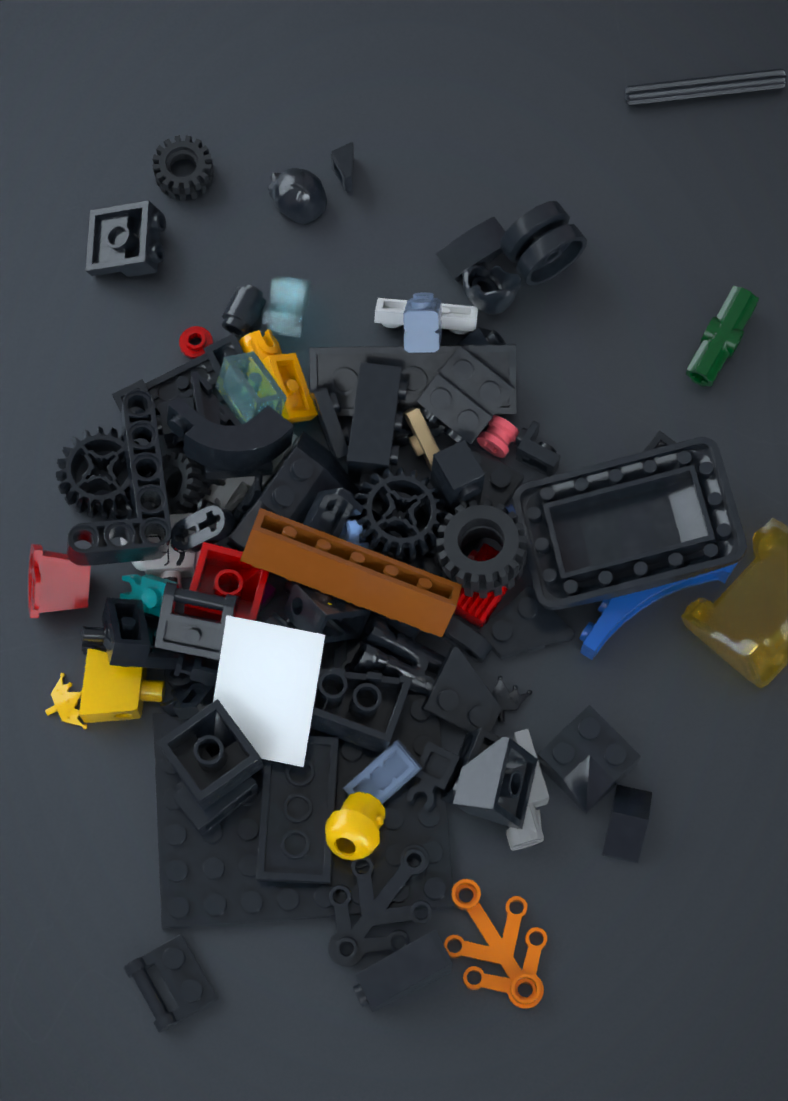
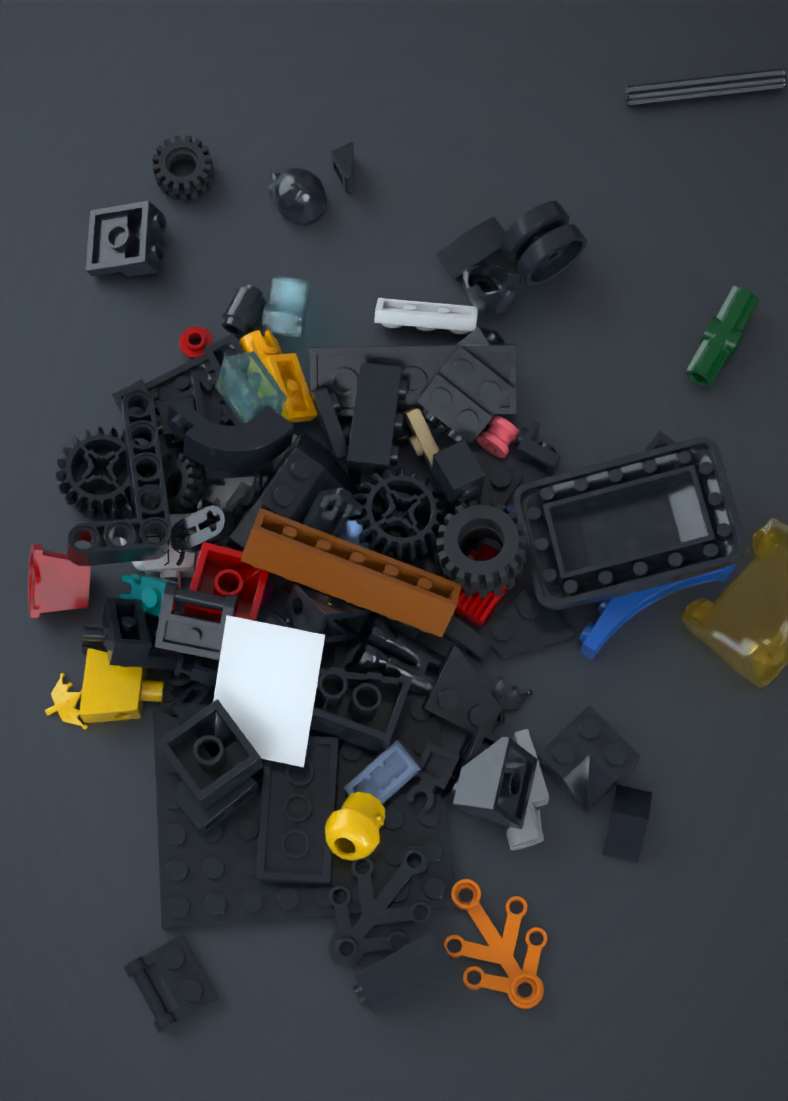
(422, 323): sand blue brick -> none

